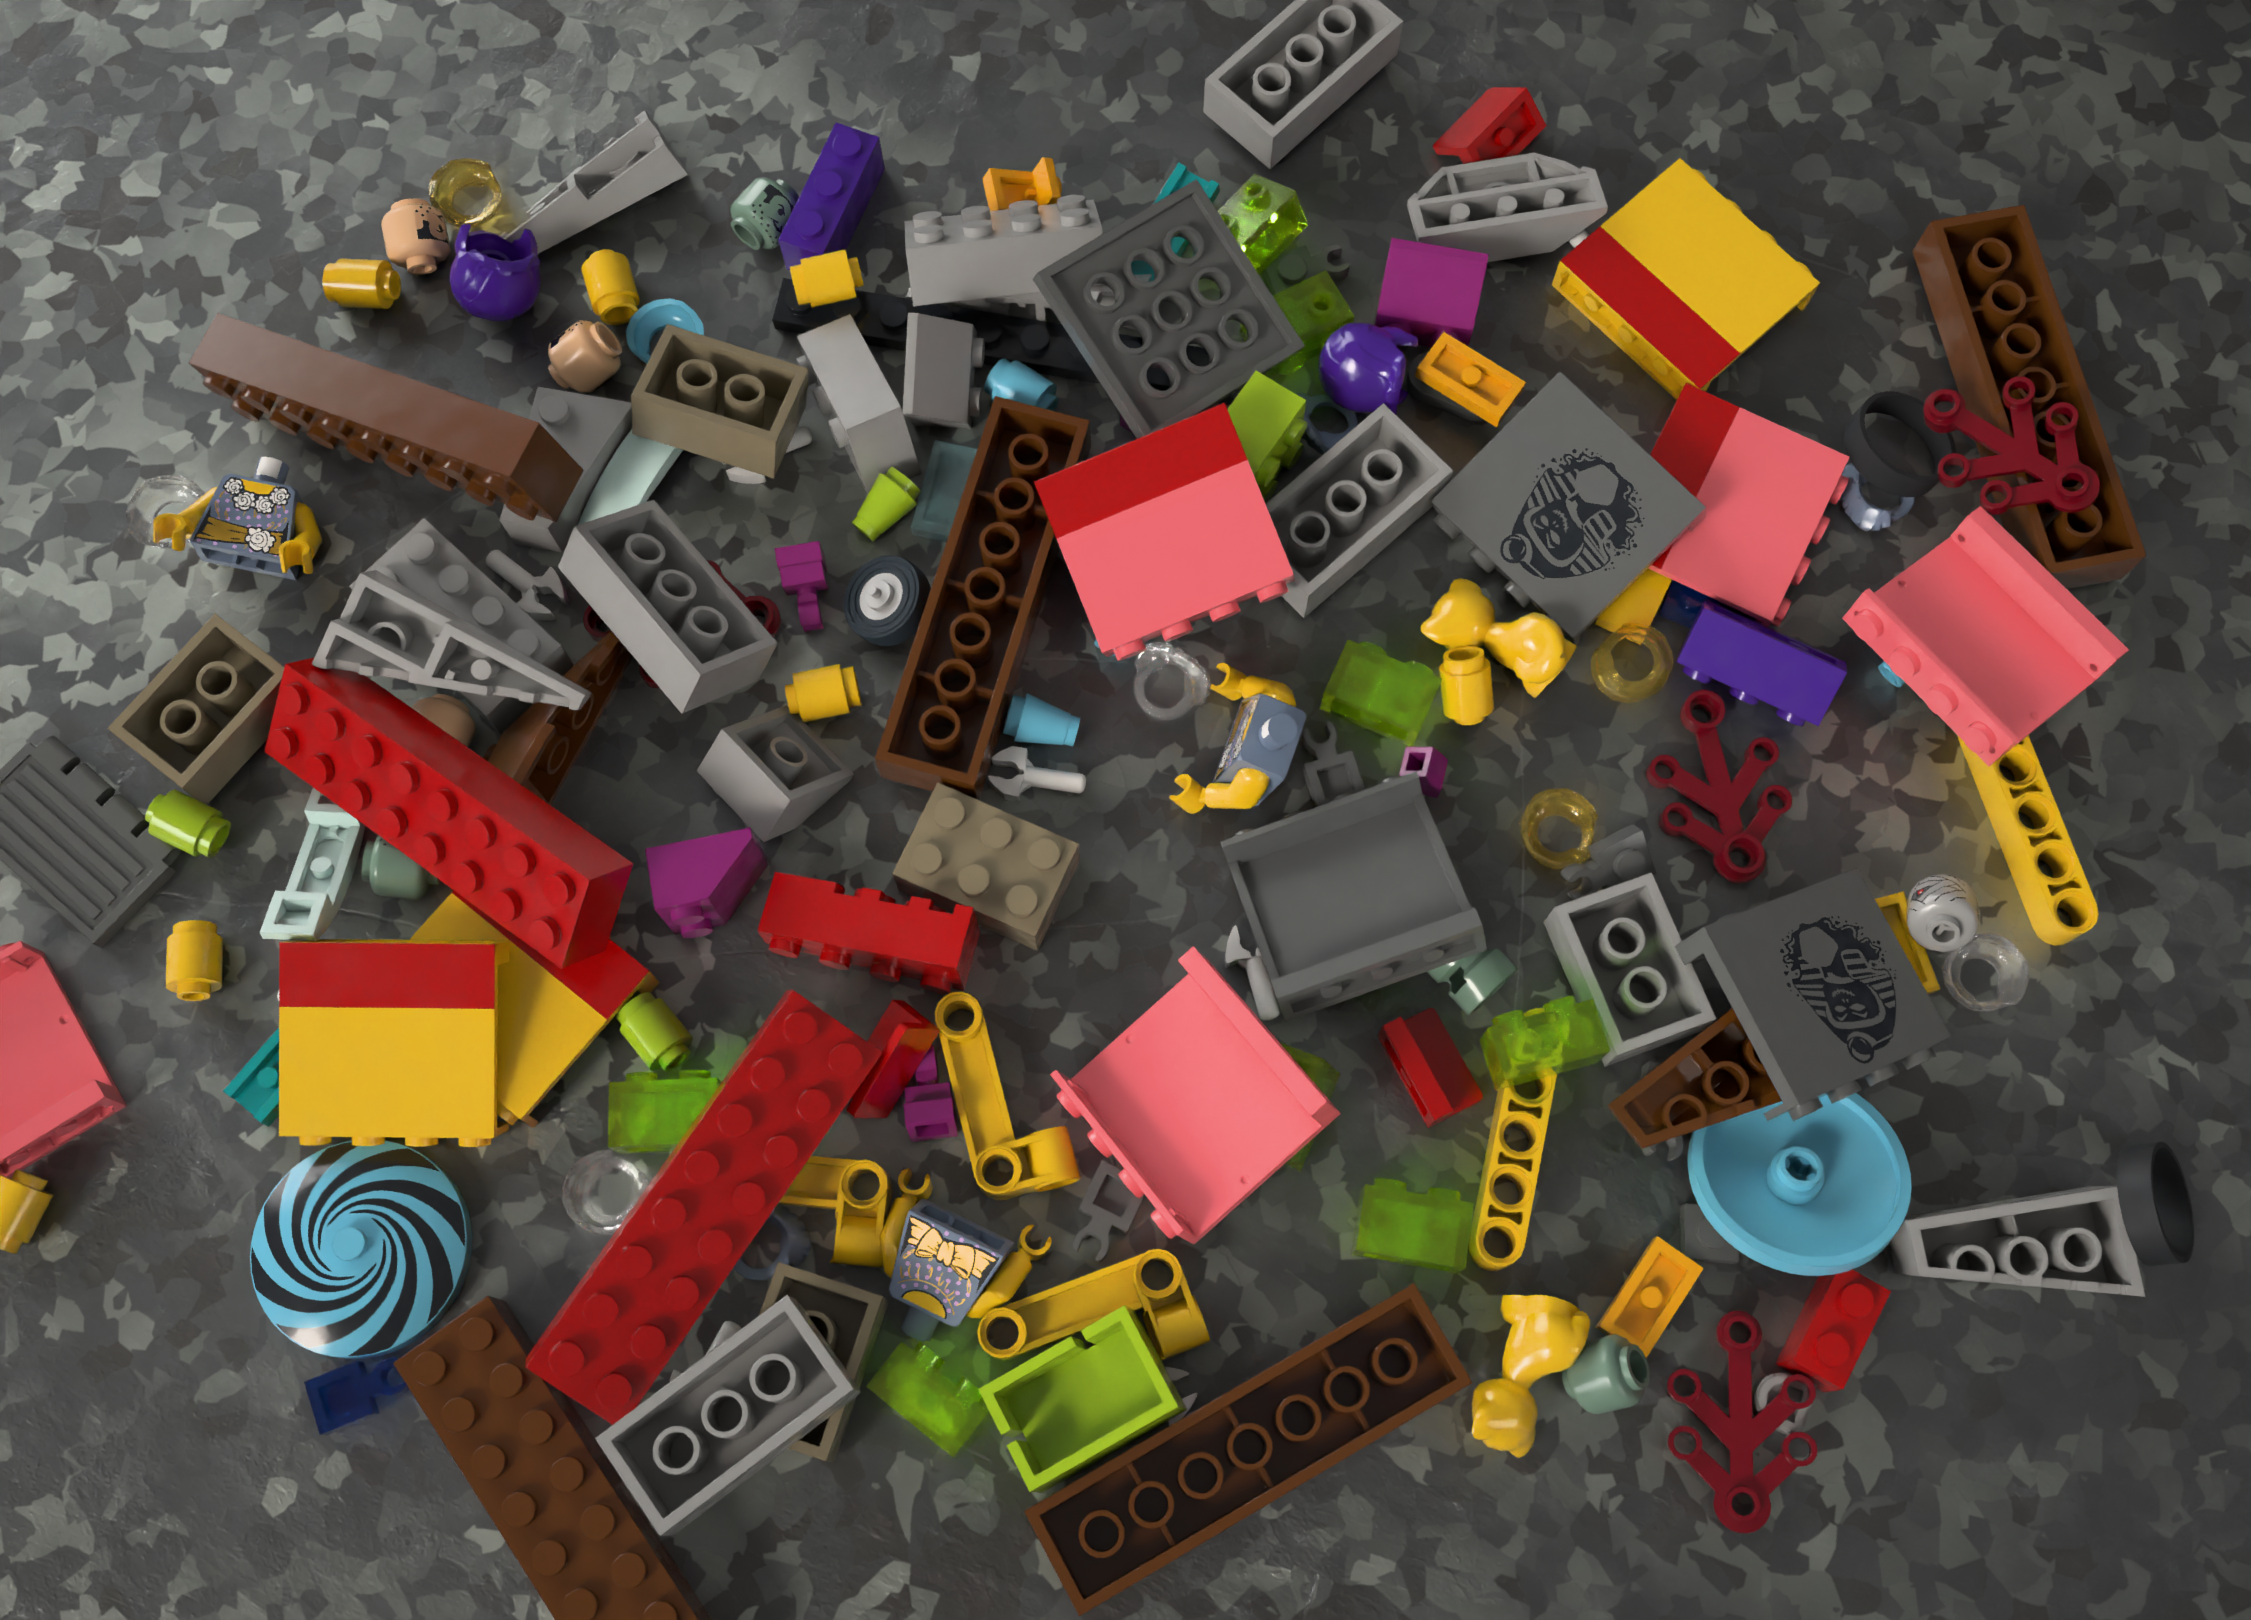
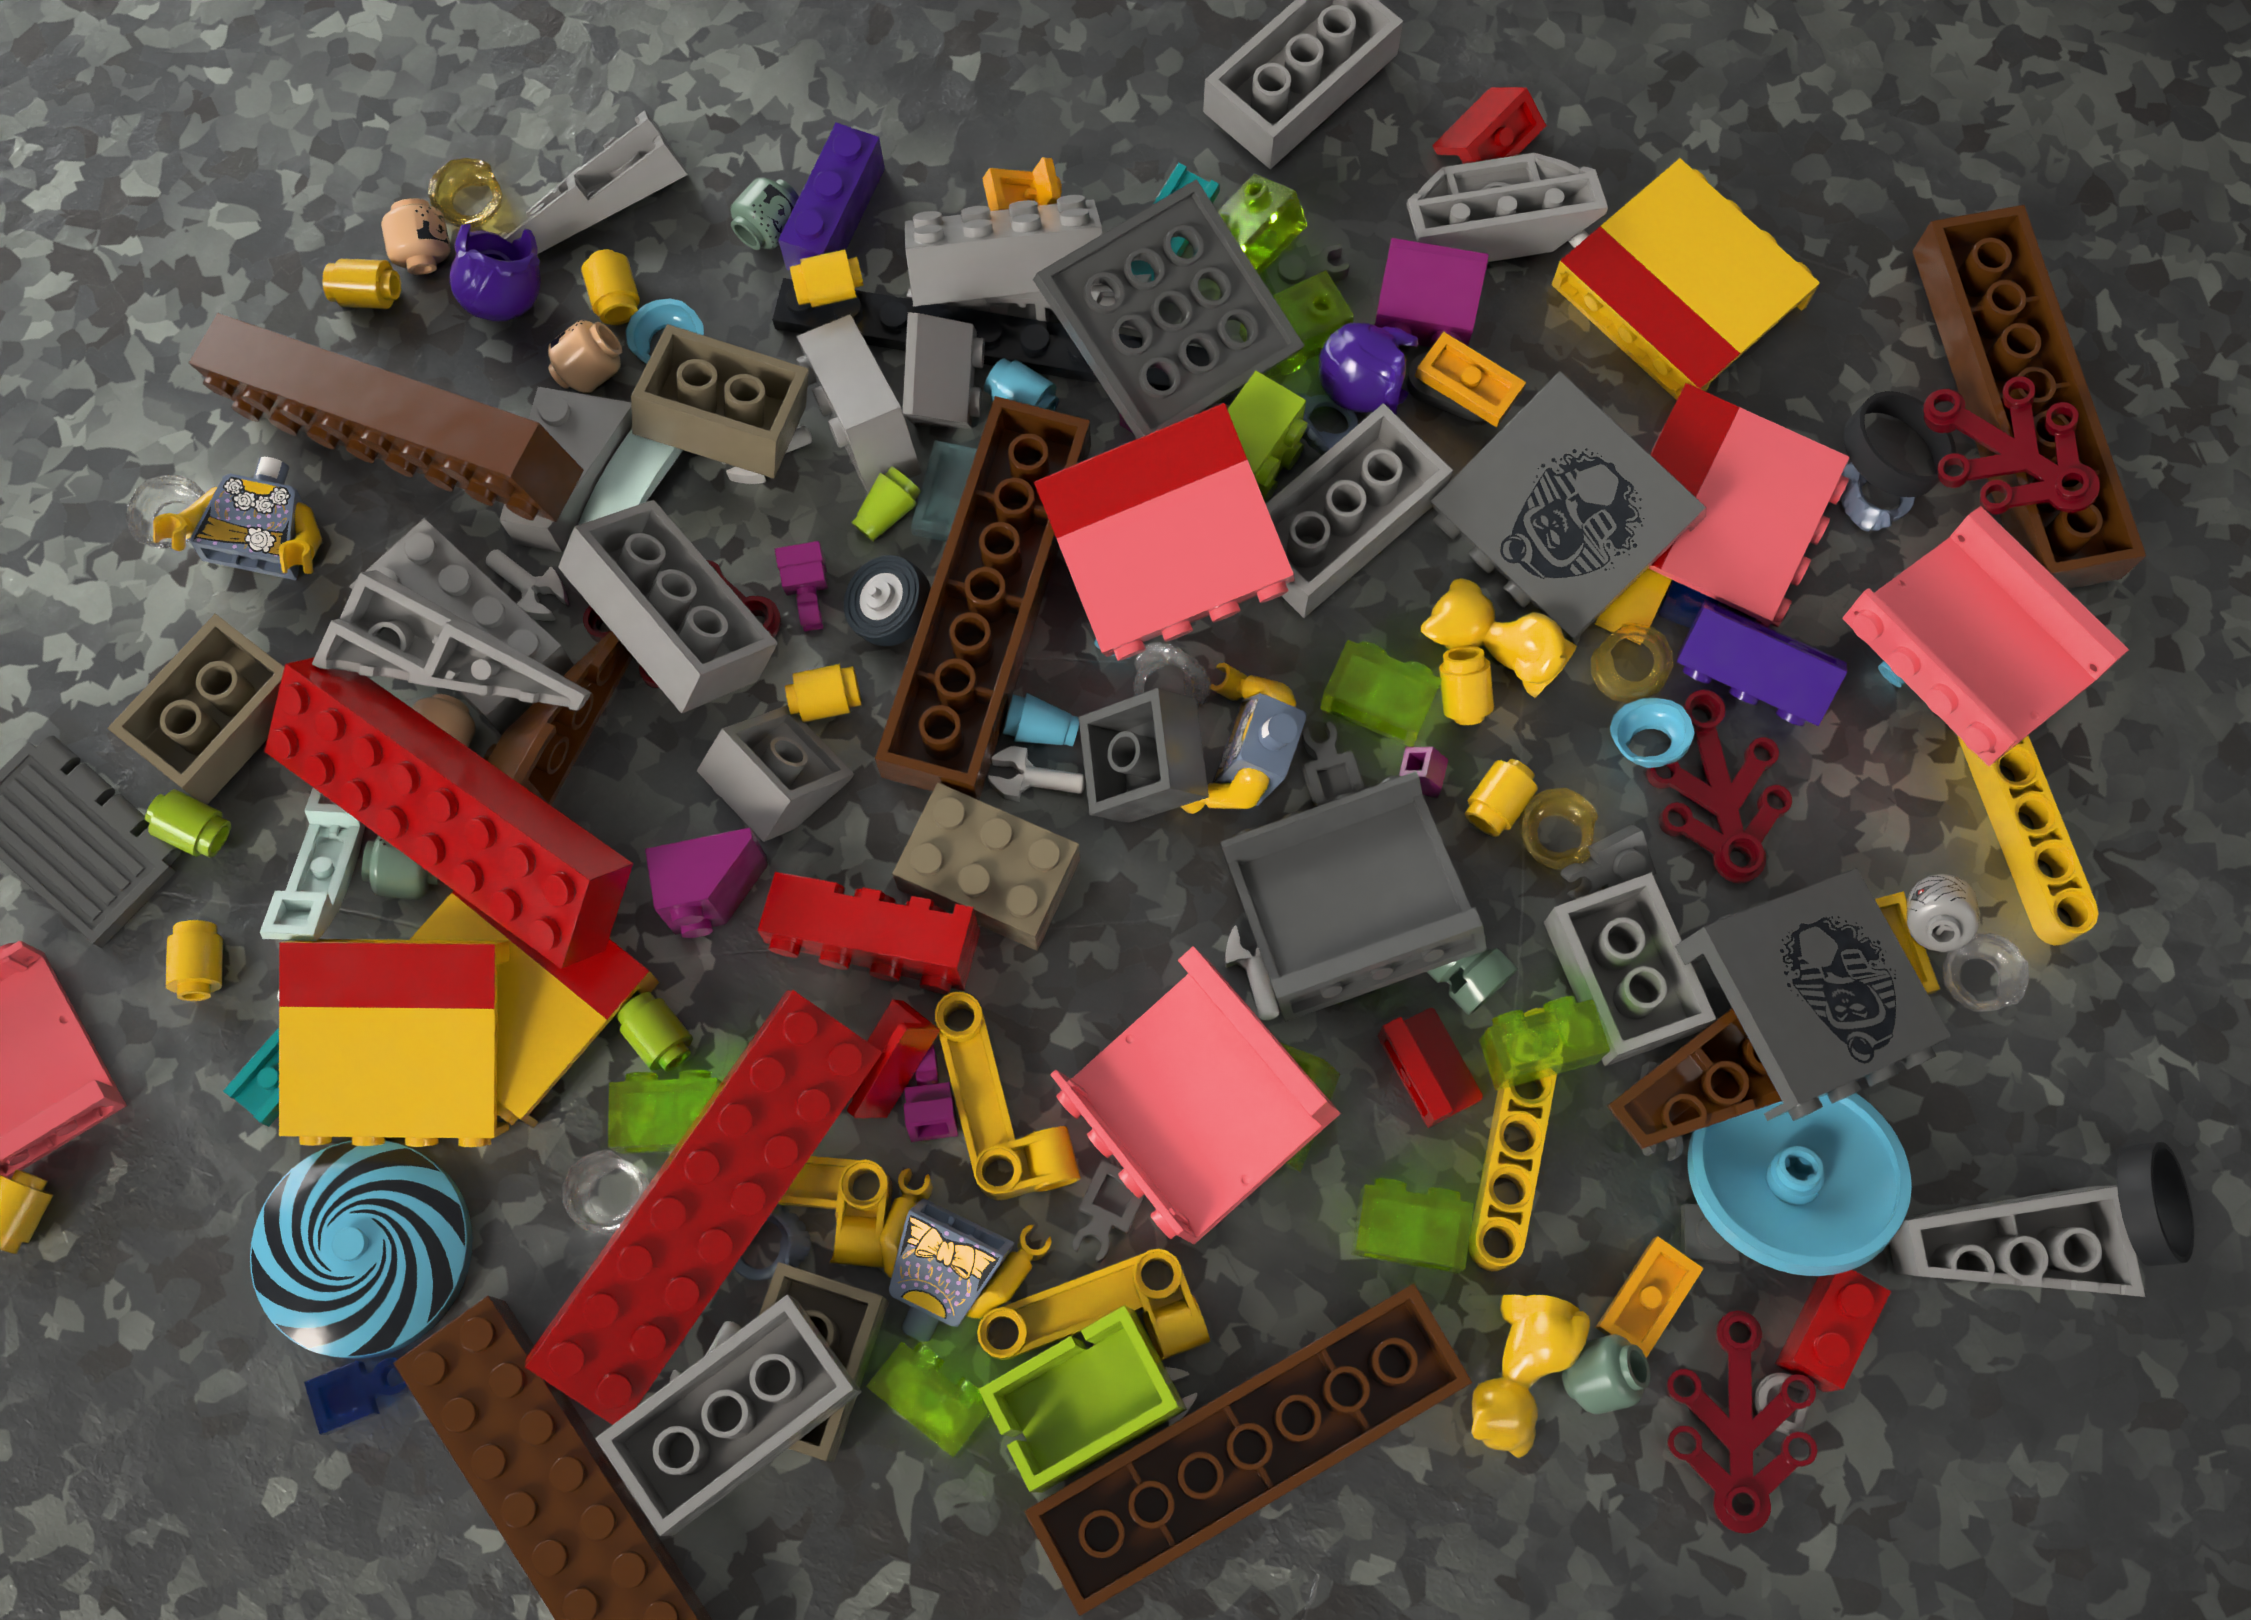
(1143, 756): none -> dark grey brick
(1501, 796): none -> yellow brick
(1658, 715): none -> medium azure piece

